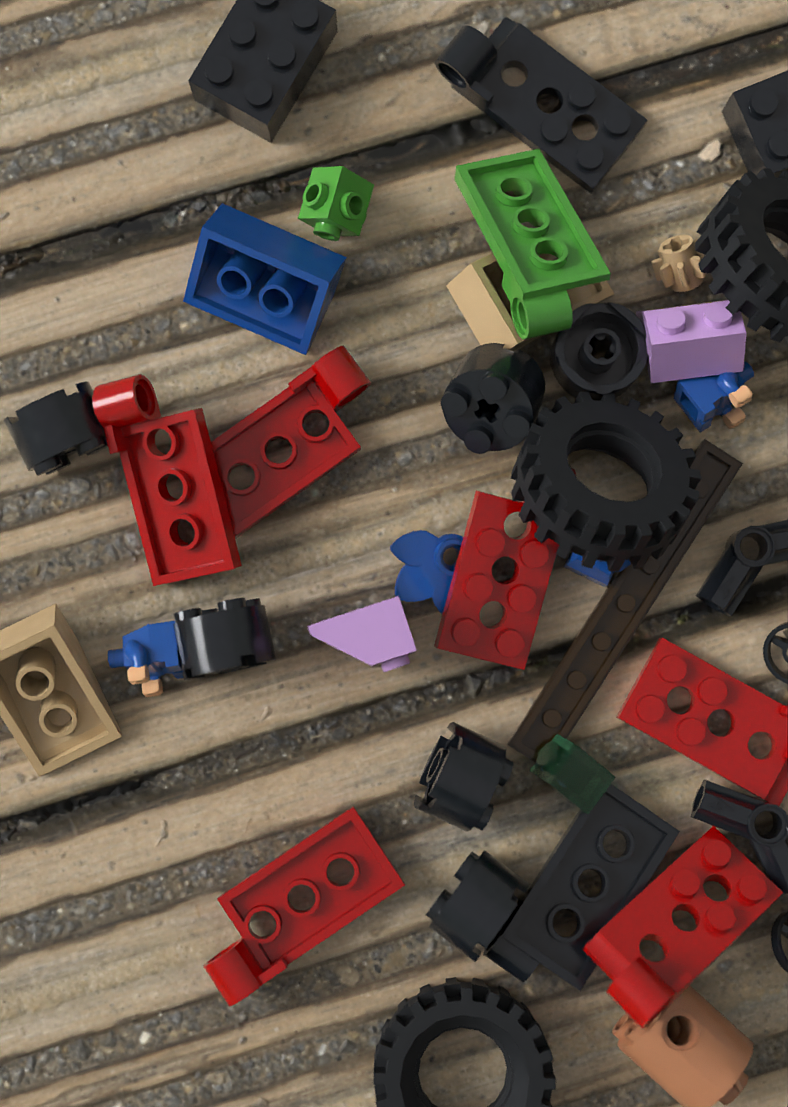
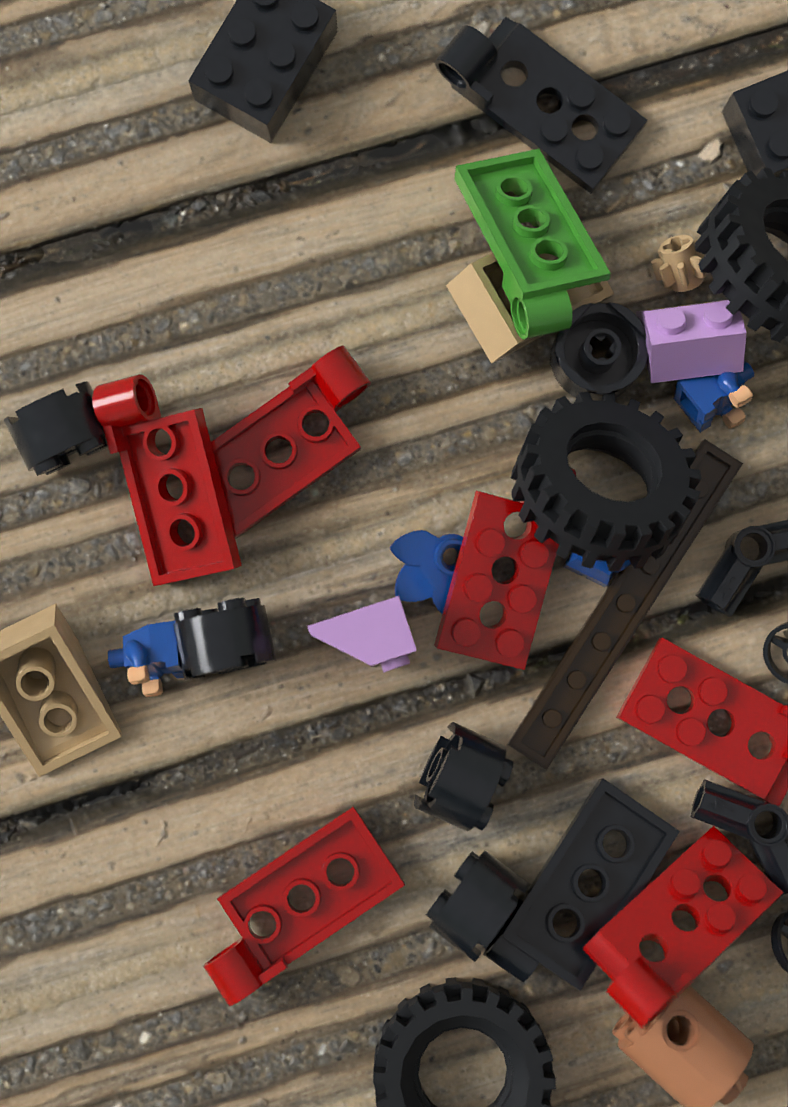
(263, 278): blue slope -> none
(335, 202): bright green brick -> none
(493, 398): black brick -> none
(572, 773): clear green brick -> none

